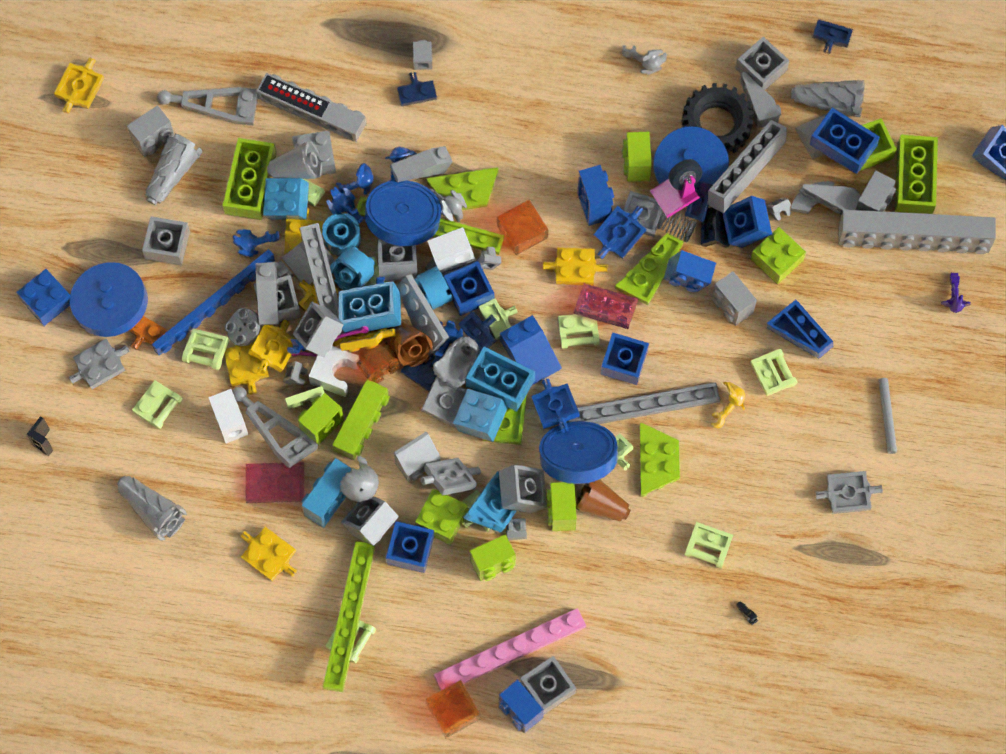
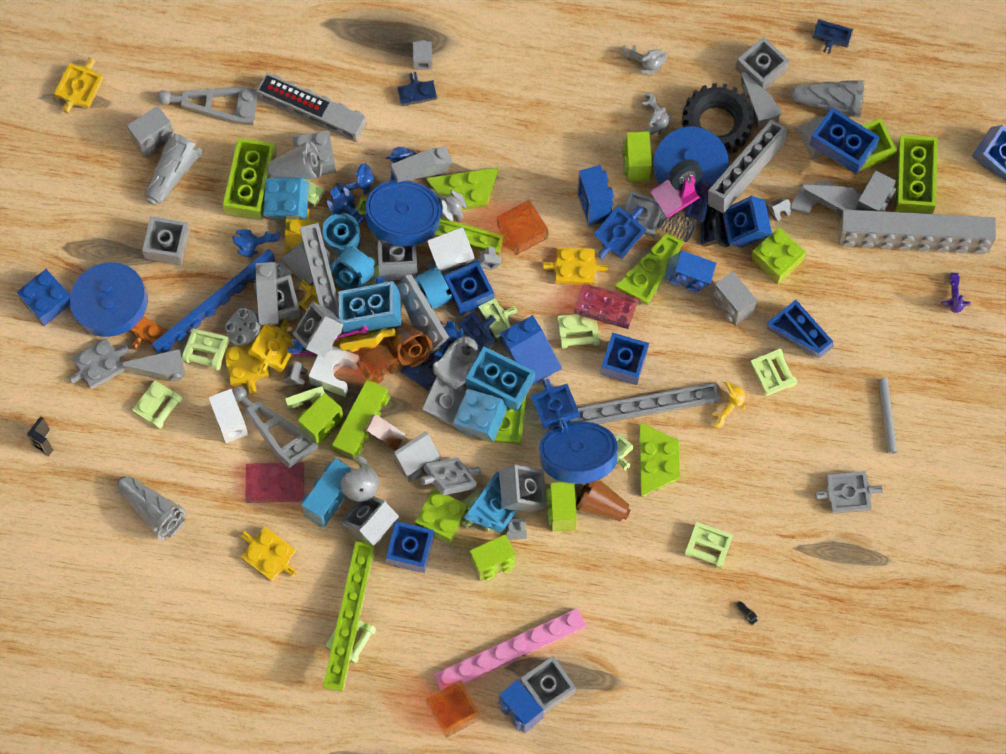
(160, 366): none -> light grey slope
(384, 432): none -> tile
(659, 119): none -> light grey piece

